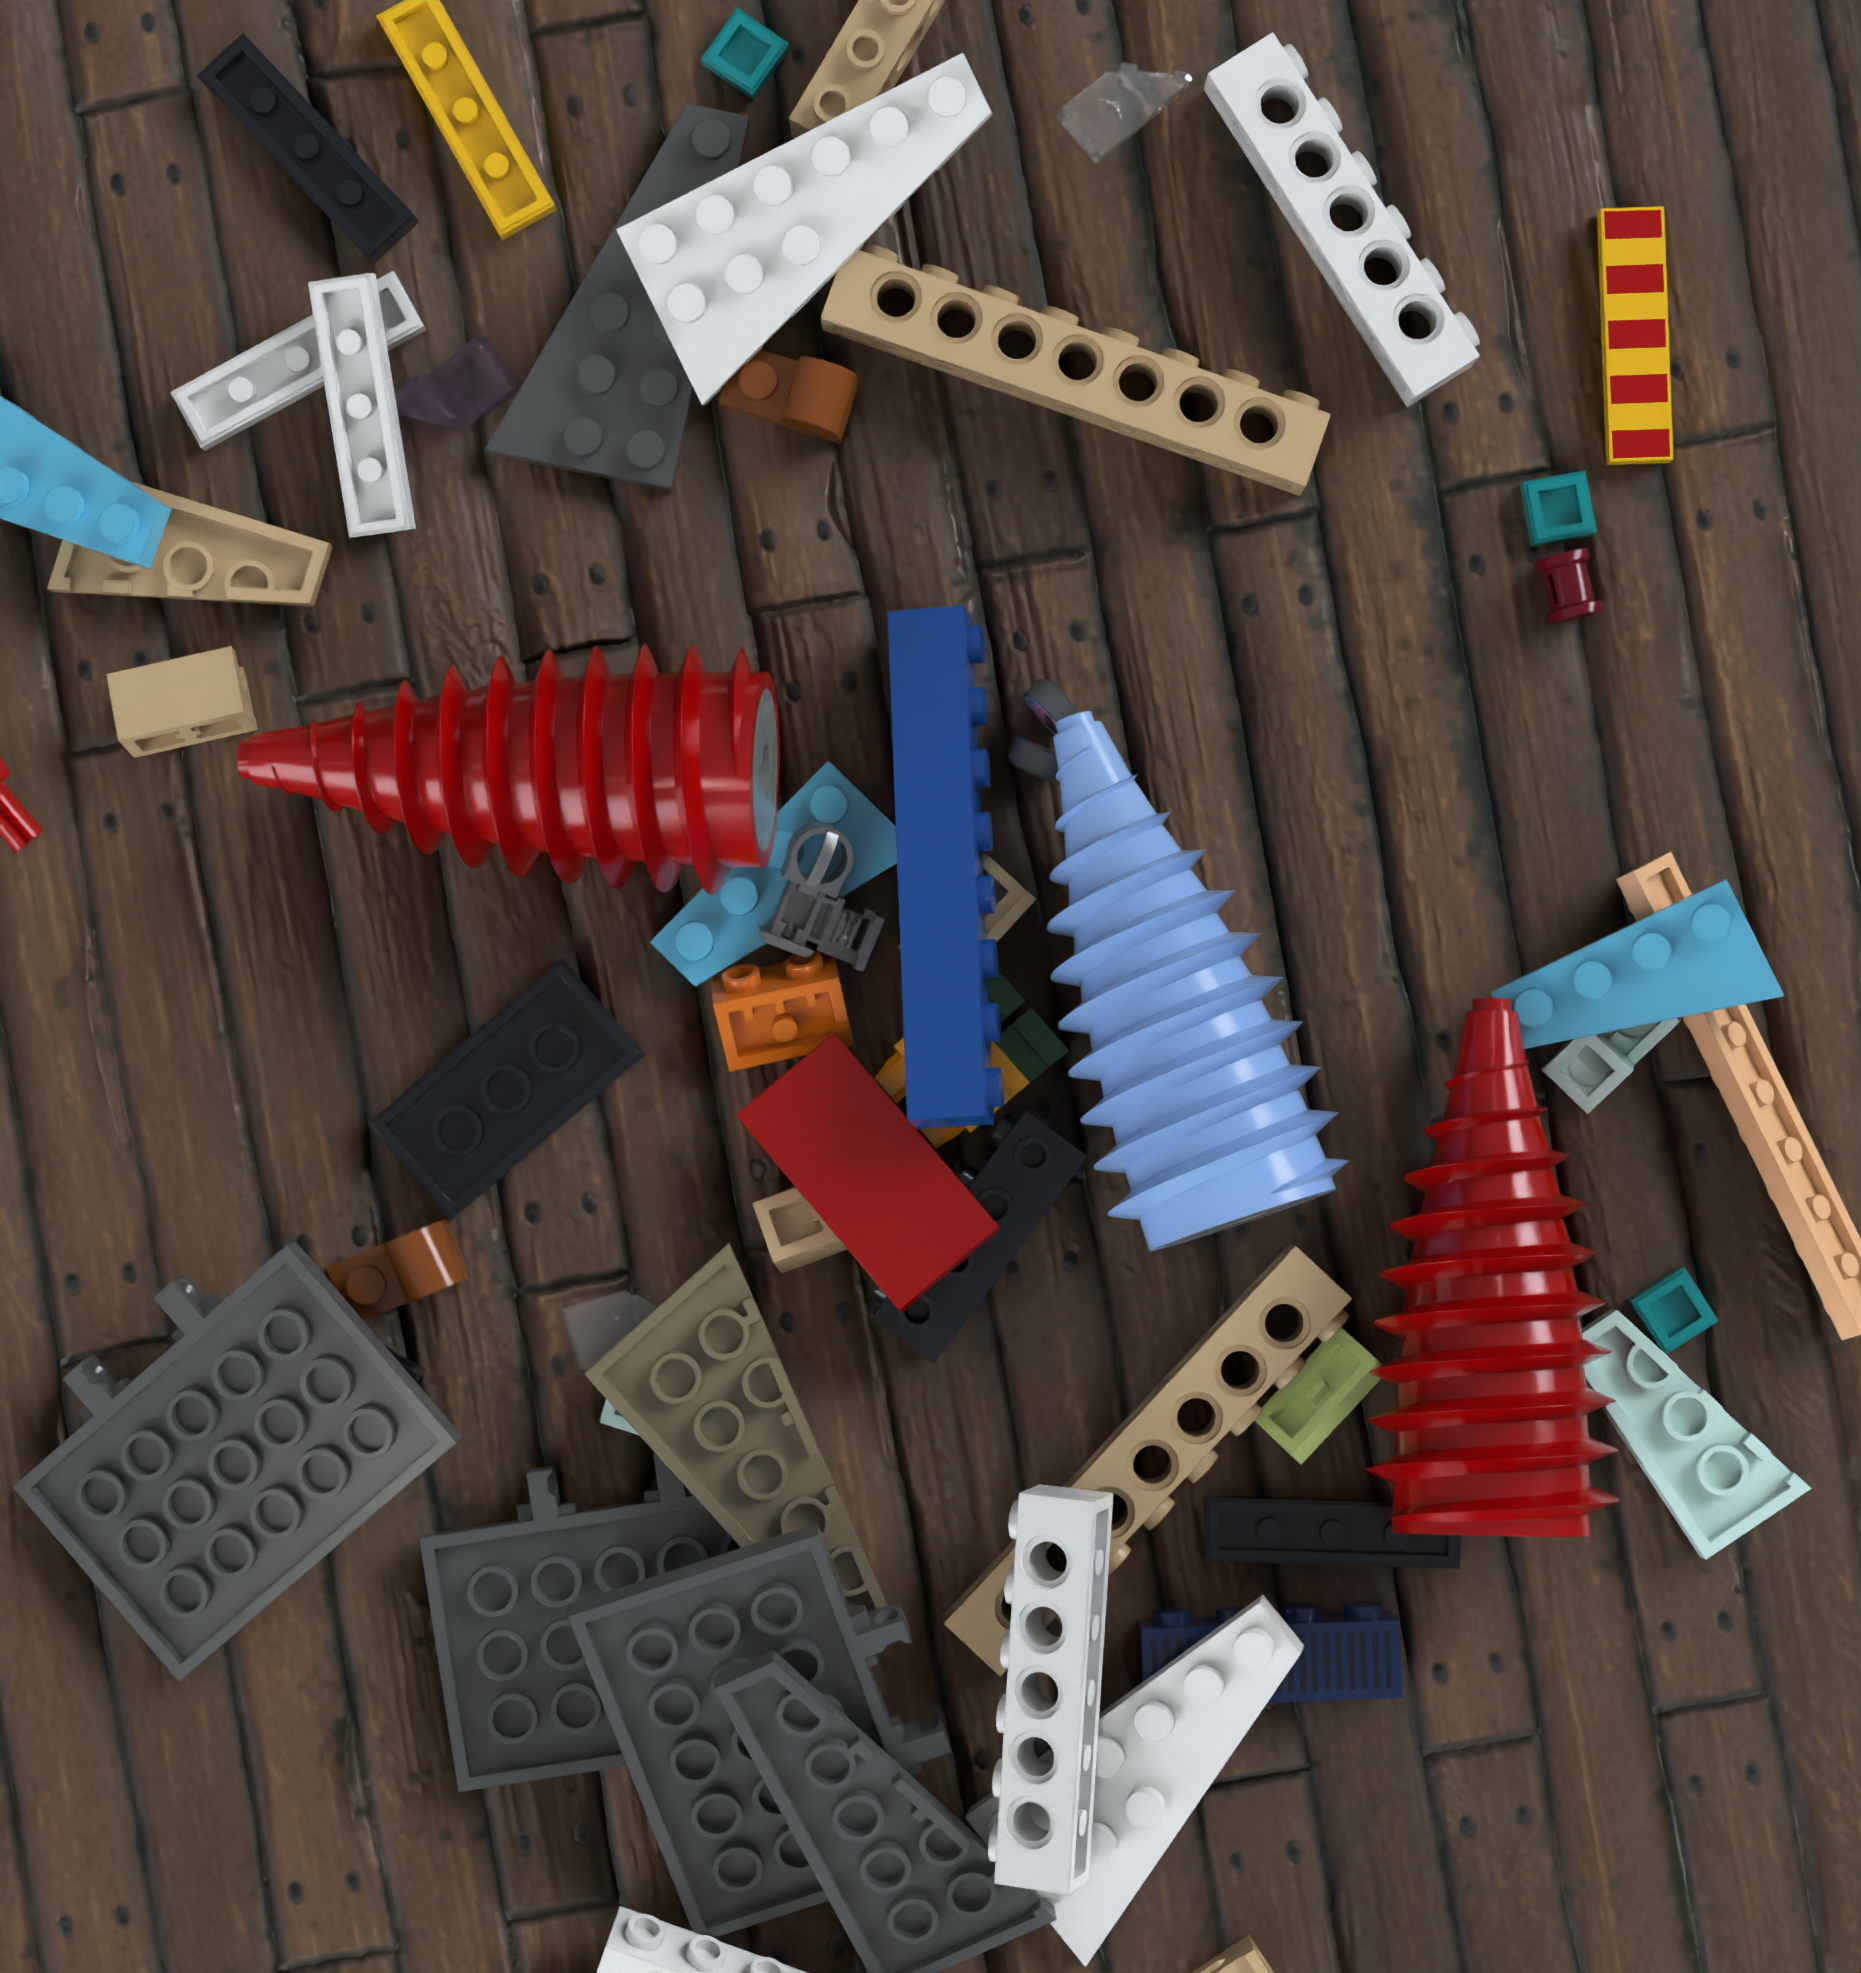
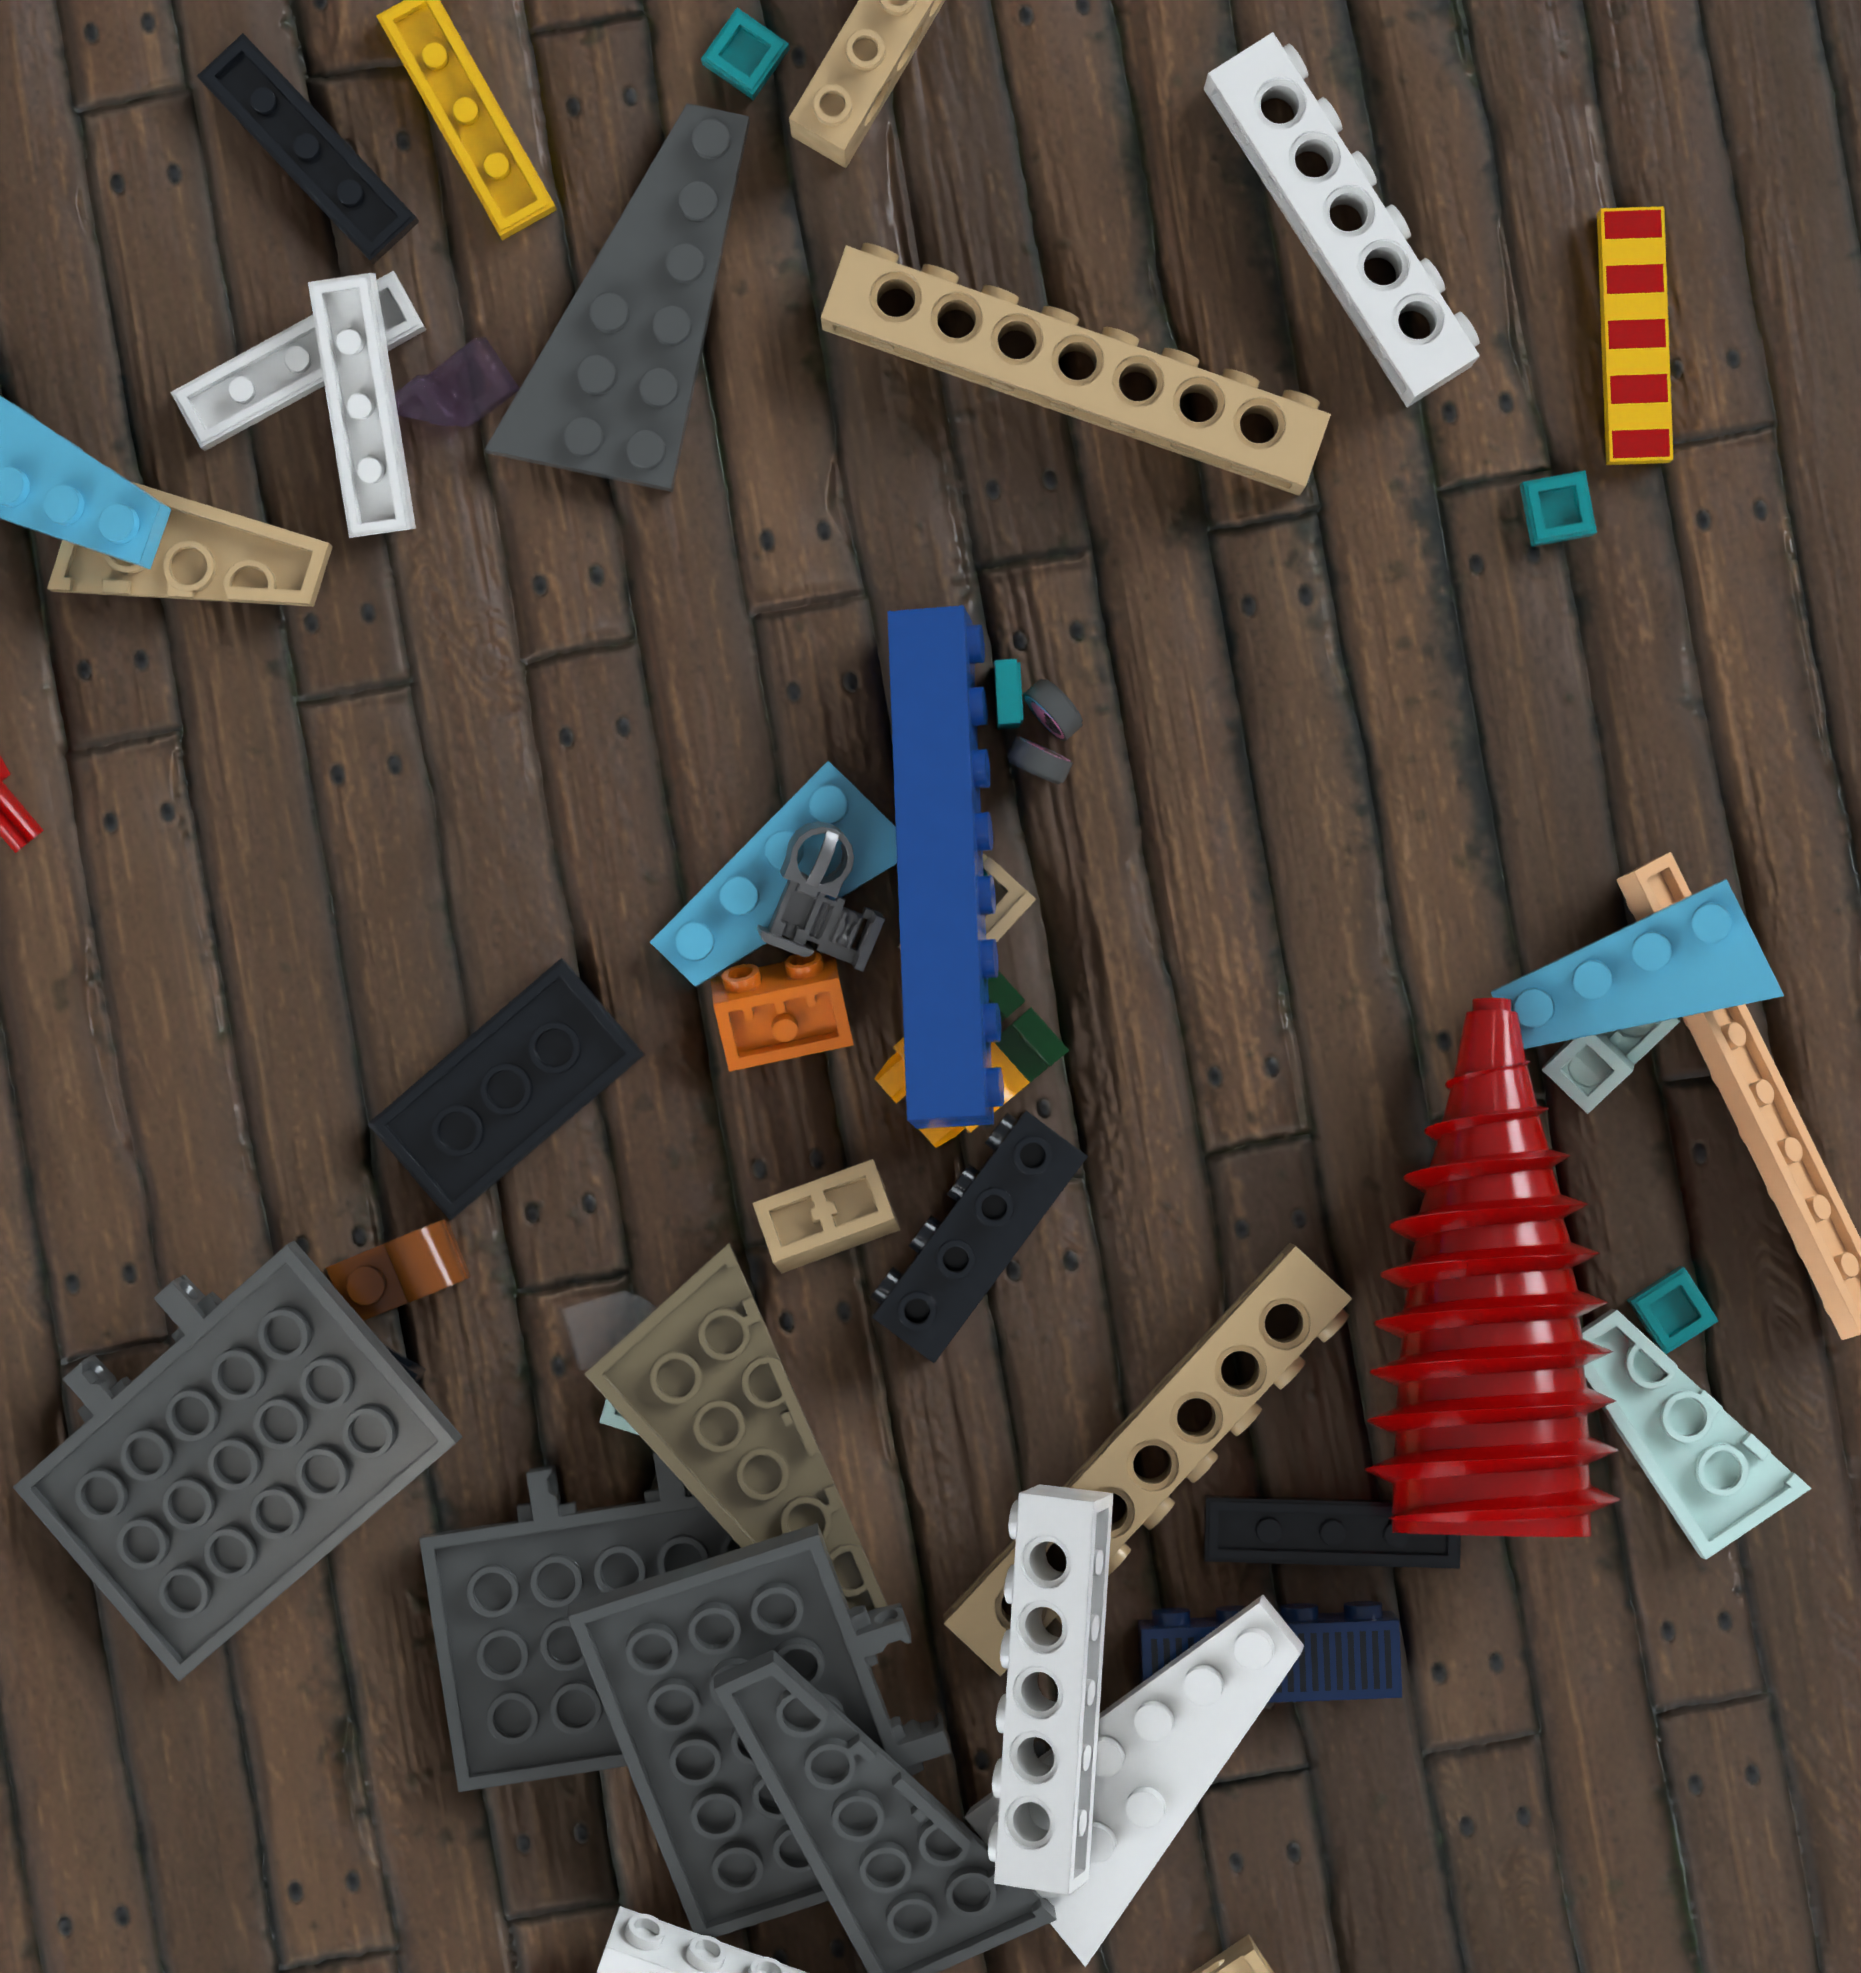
(181, 702): tan hinge -> none
(559, 766): red cone -> none
(771, 233): white wing -> none
(795, 394): dark orange plate -> none
(868, 1172): red tile -> none
(1008, 694): none -> teal tile
(1118, 107): clear slope -> none
(1173, 1017): light blue cone -> none
(1319, 1395): yellowish green plate -> none
(1568, 586): dark red bush -> none

